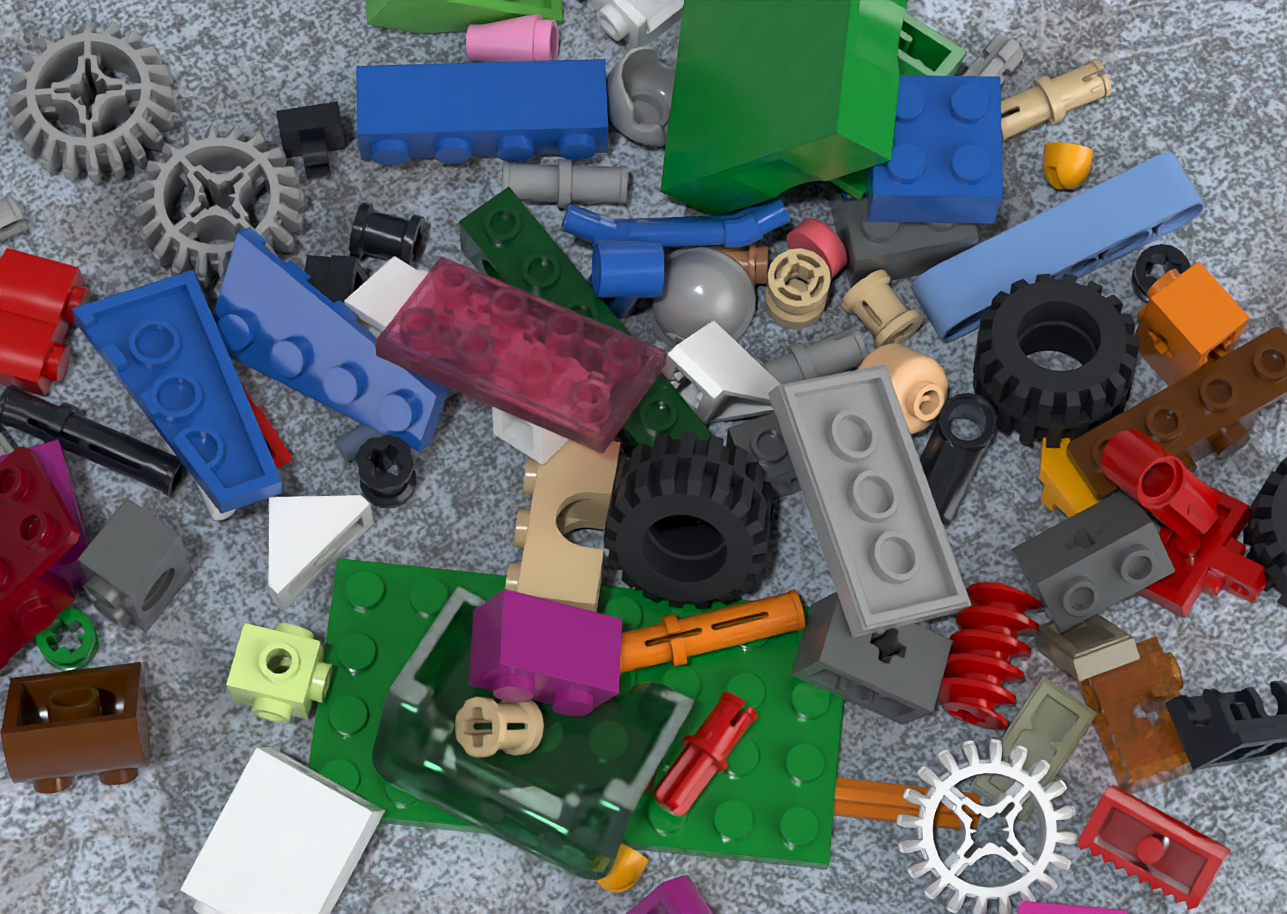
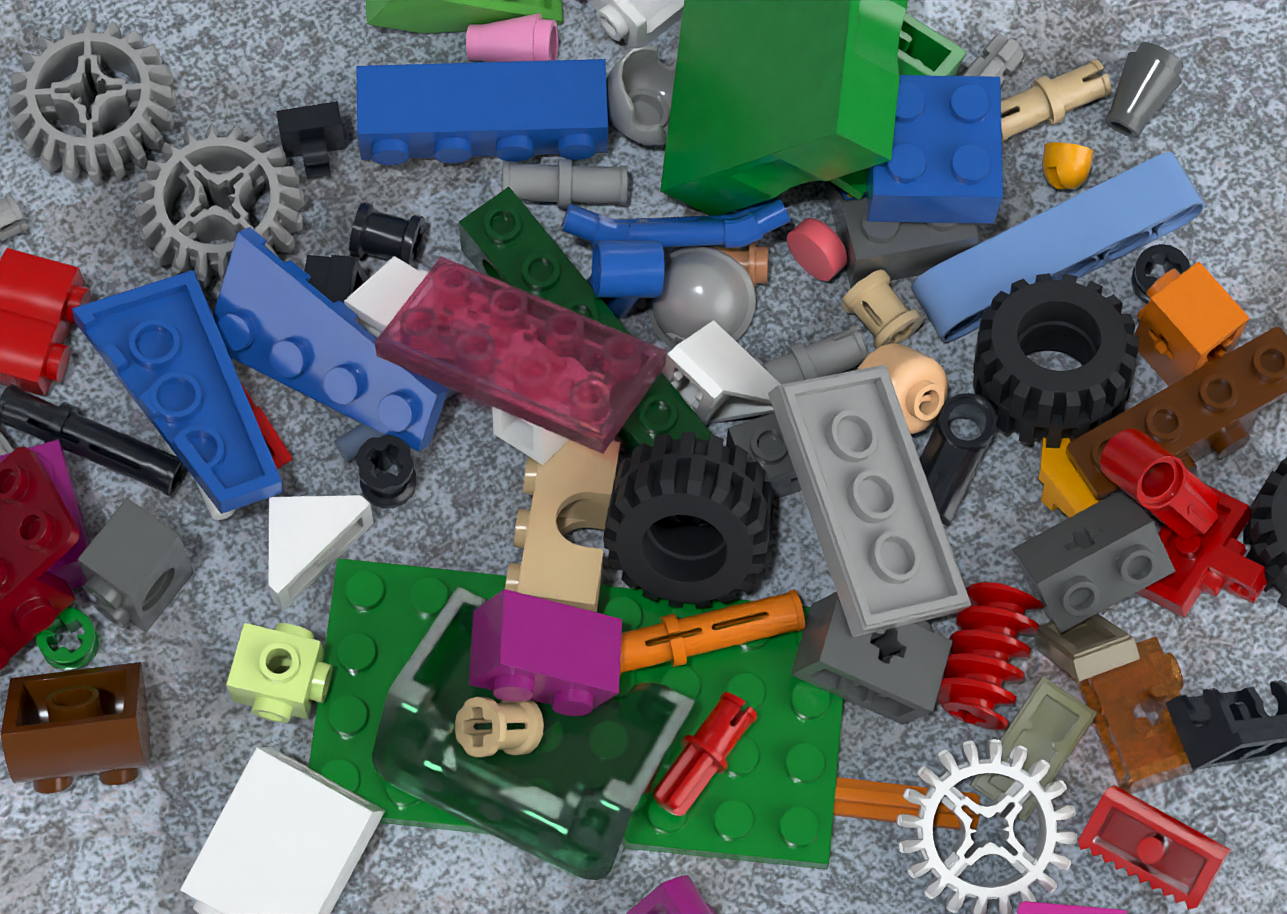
(625, 872): light orange hinge -> none
(797, 303): tan wheel -> none
(1144, 86): none -> dark grey cone

